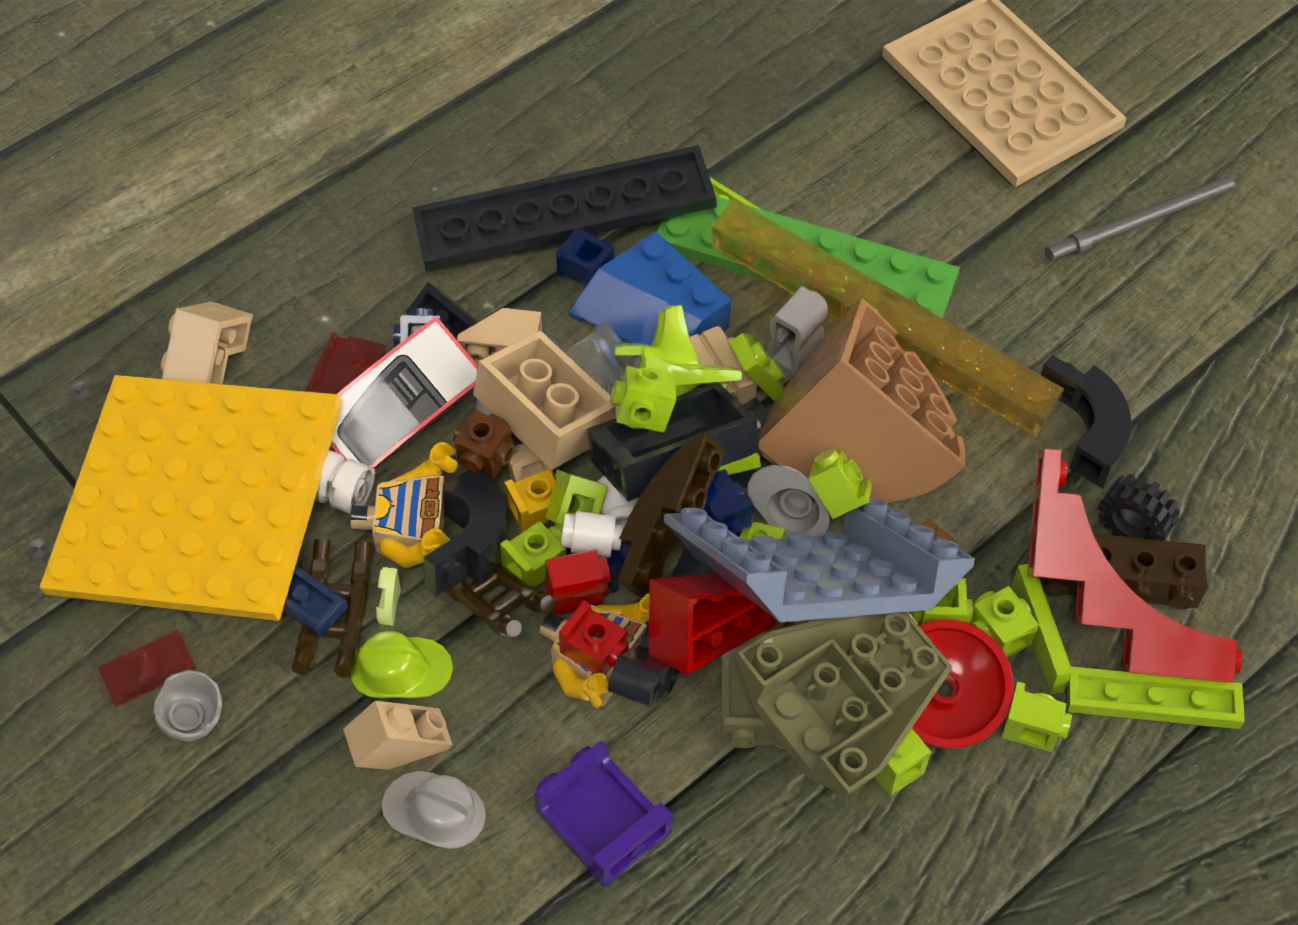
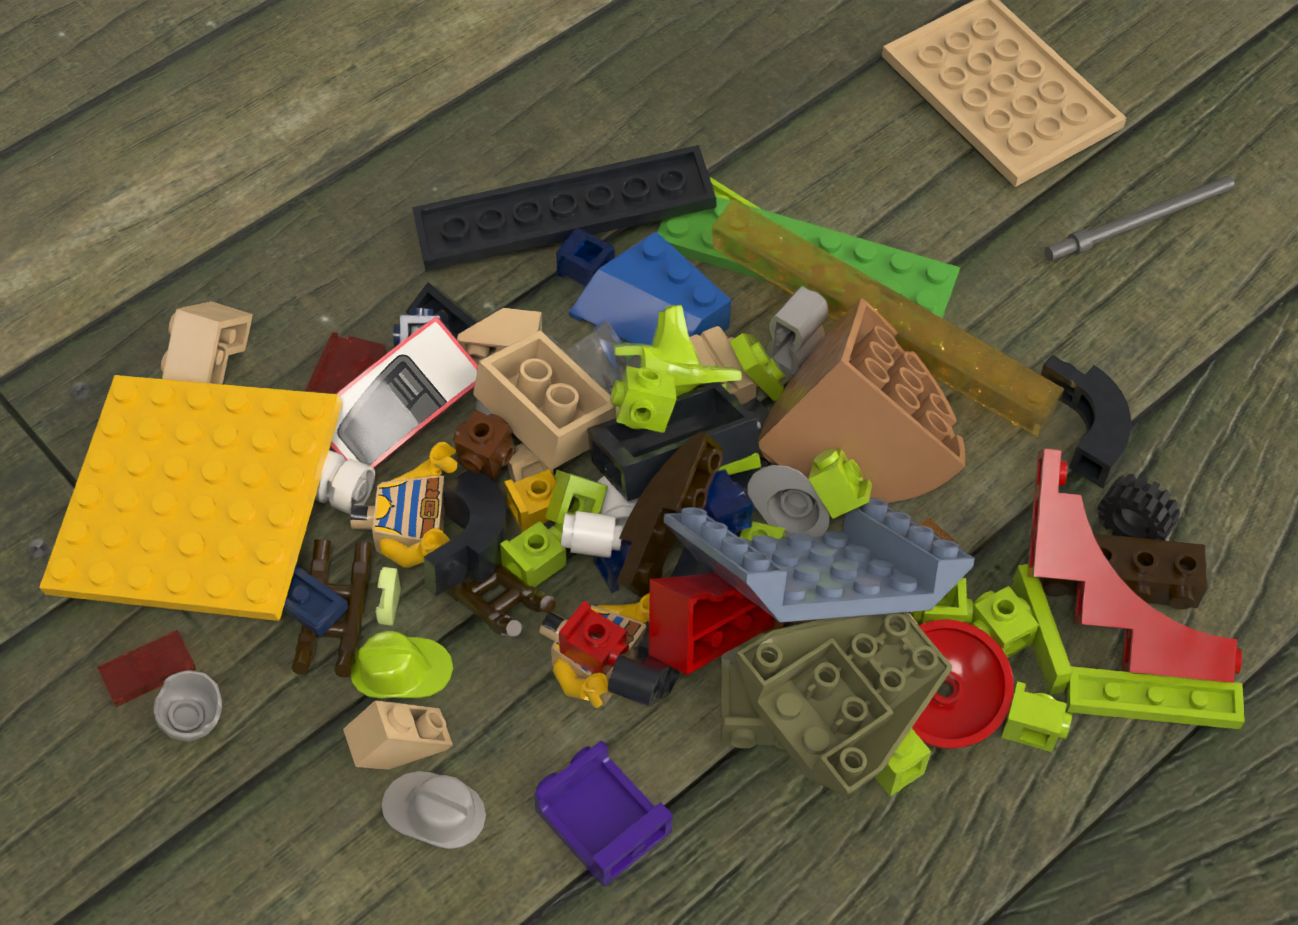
(577, 579): red brick -> none

